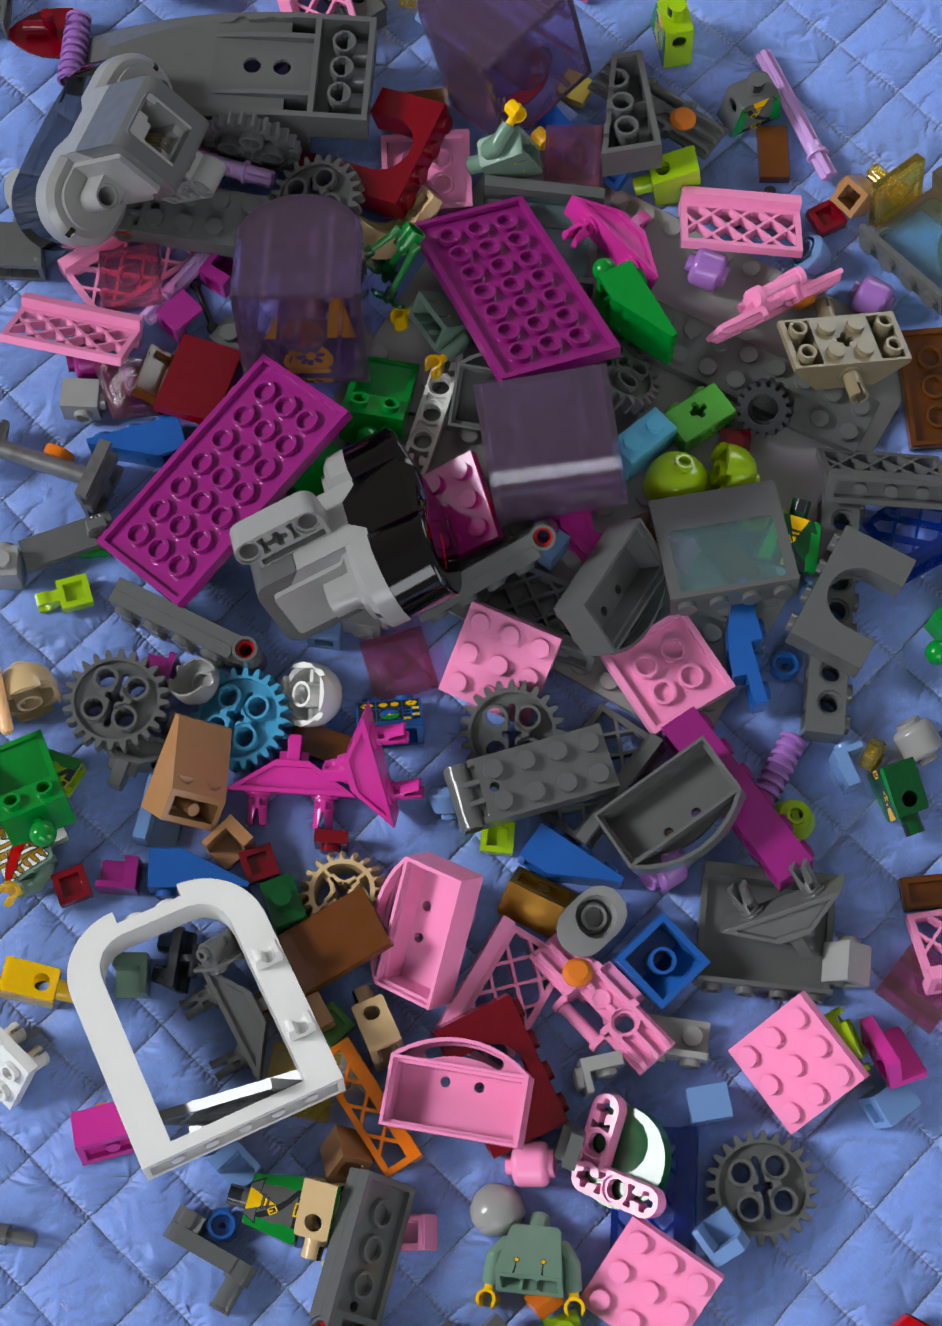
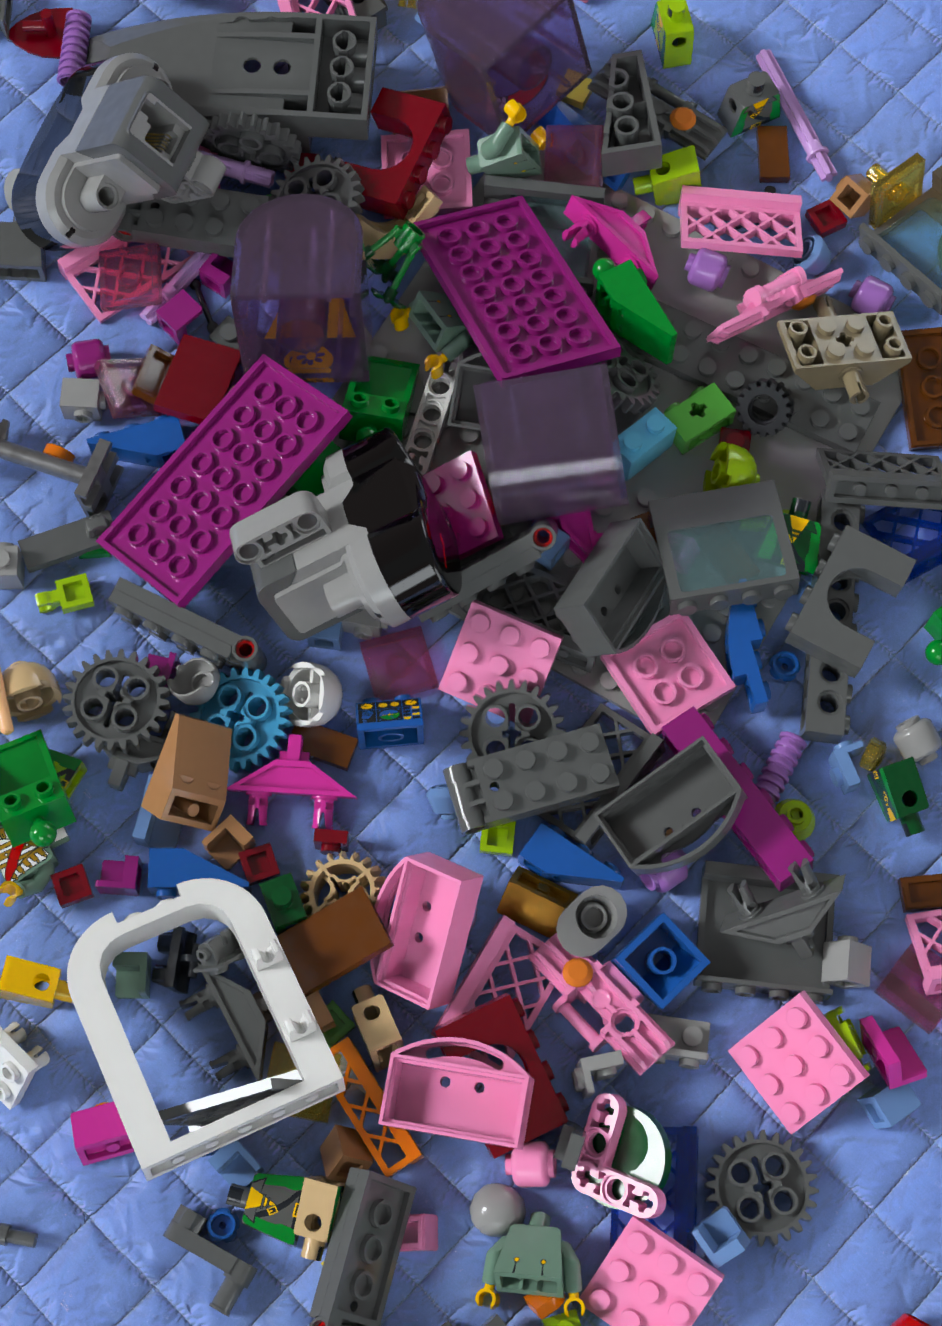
(86, 322): bright pink fence -> none
(367, 770): dark pink connector -> none
(674, 475): lime cylinder -> none
(709, 1104): medium blue panel -> none

